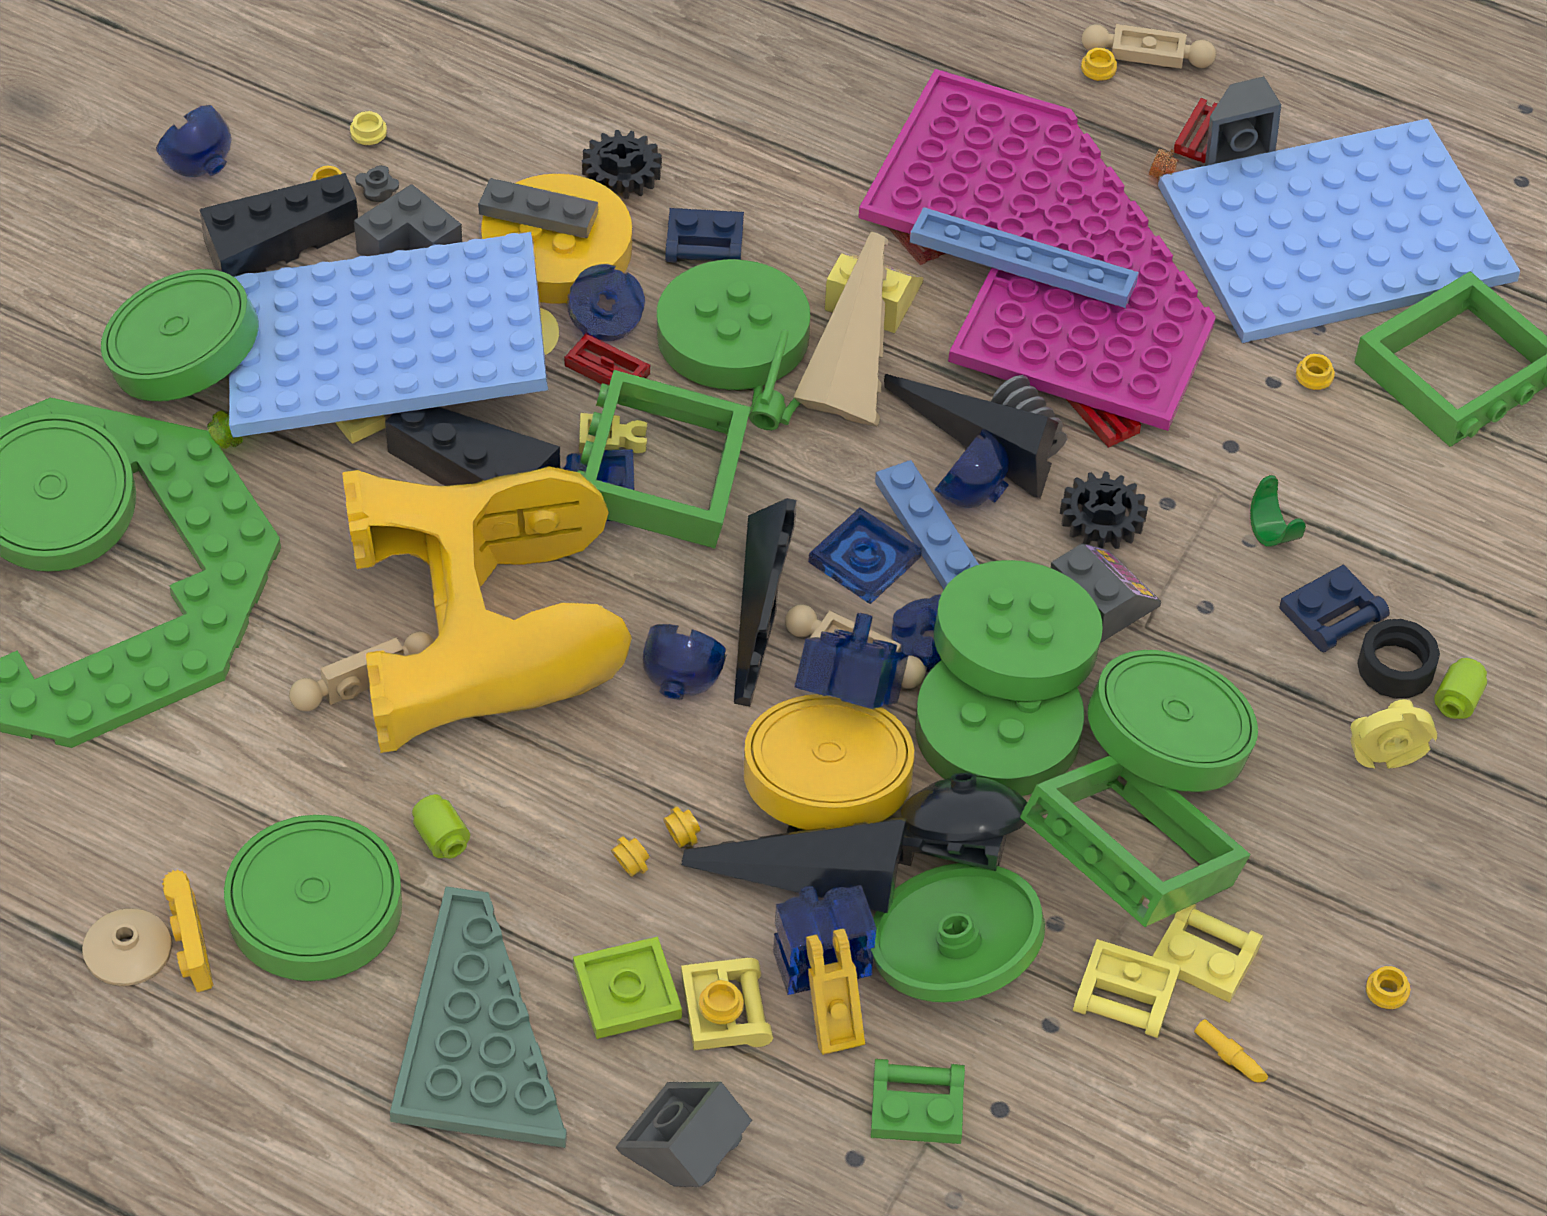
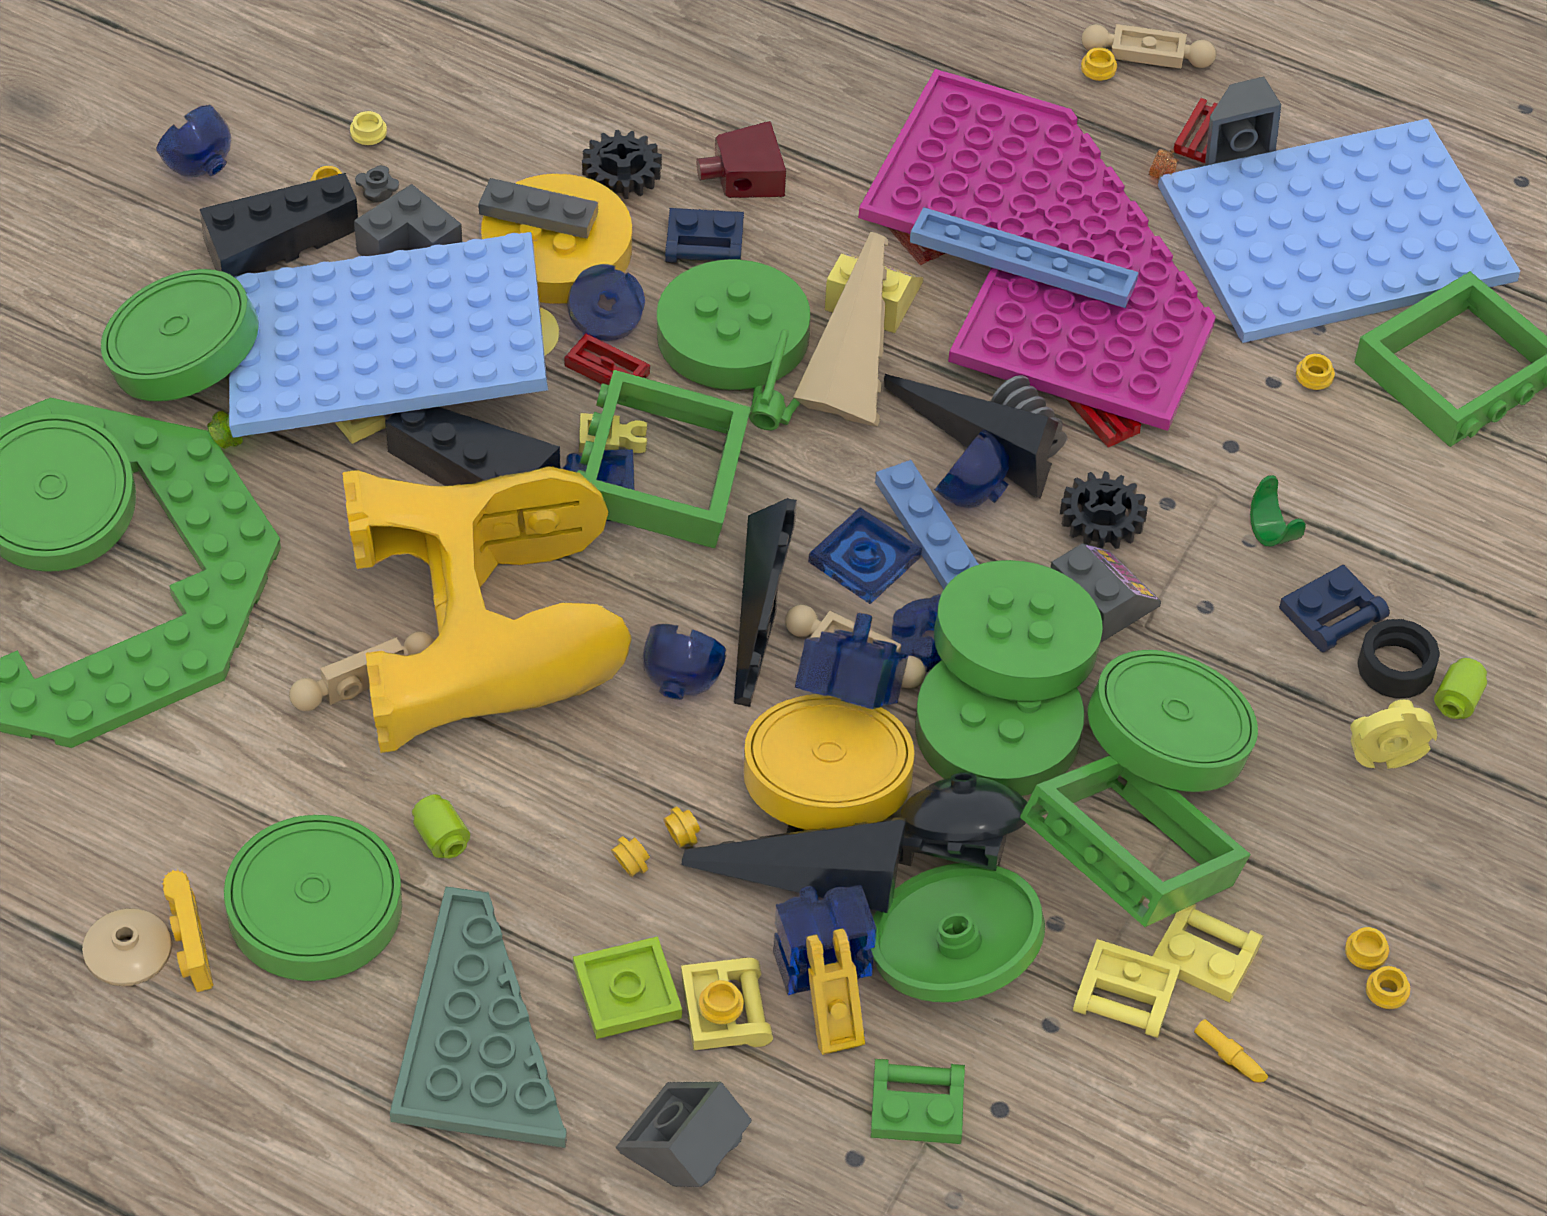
(746, 163): none -> dark red torso
(1367, 948): none -> yellow plate

